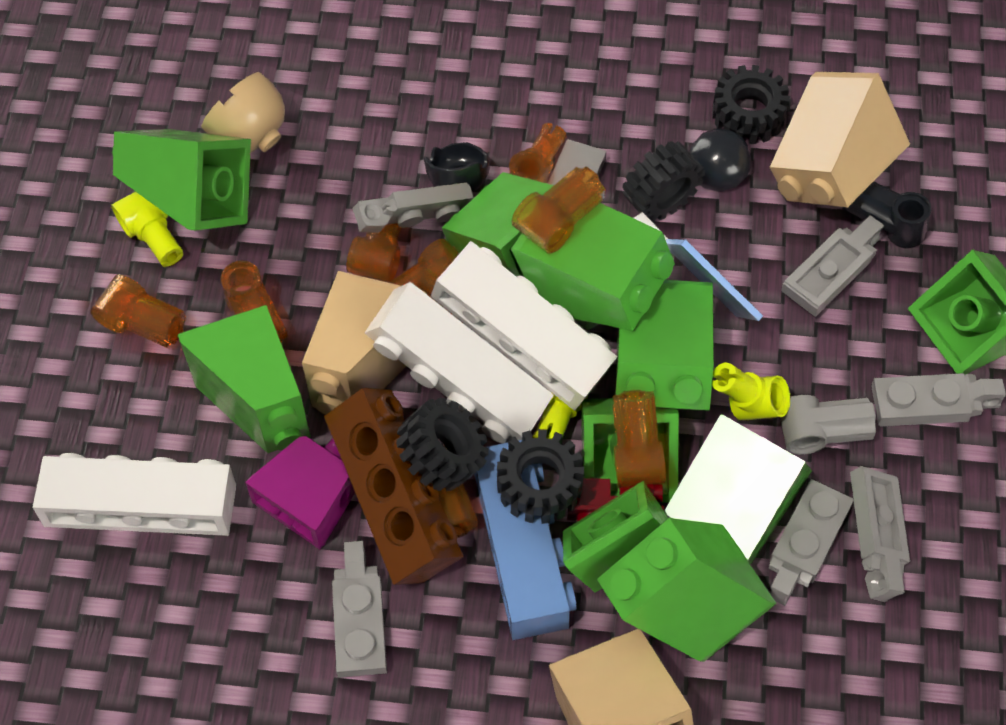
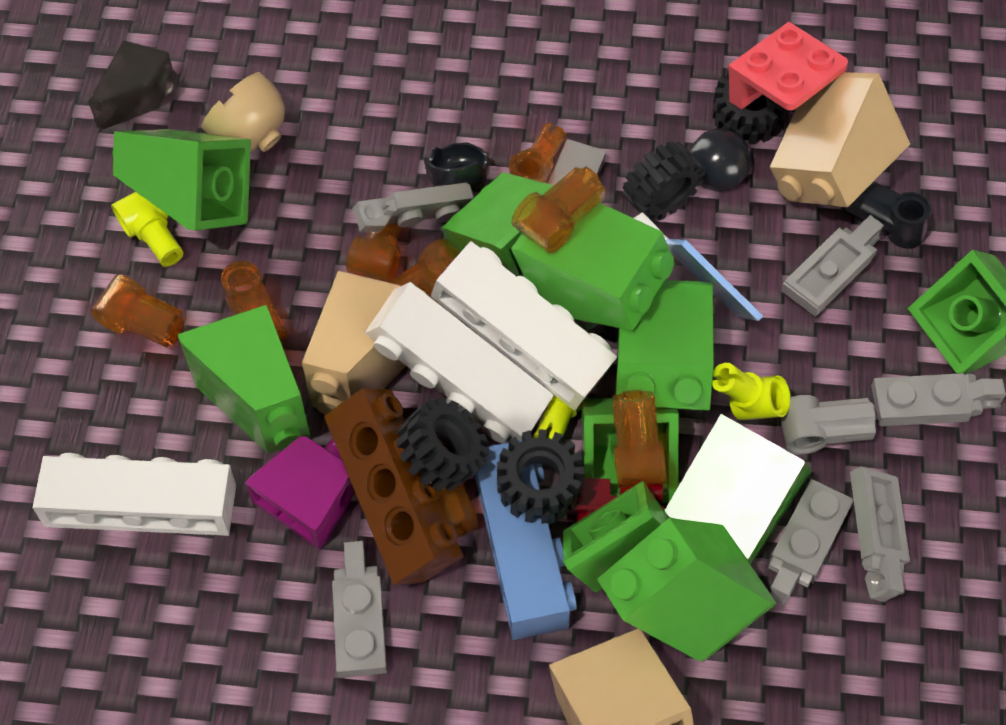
(132, 84): none -> clear smoke slope
(784, 68): none -> coral bracket

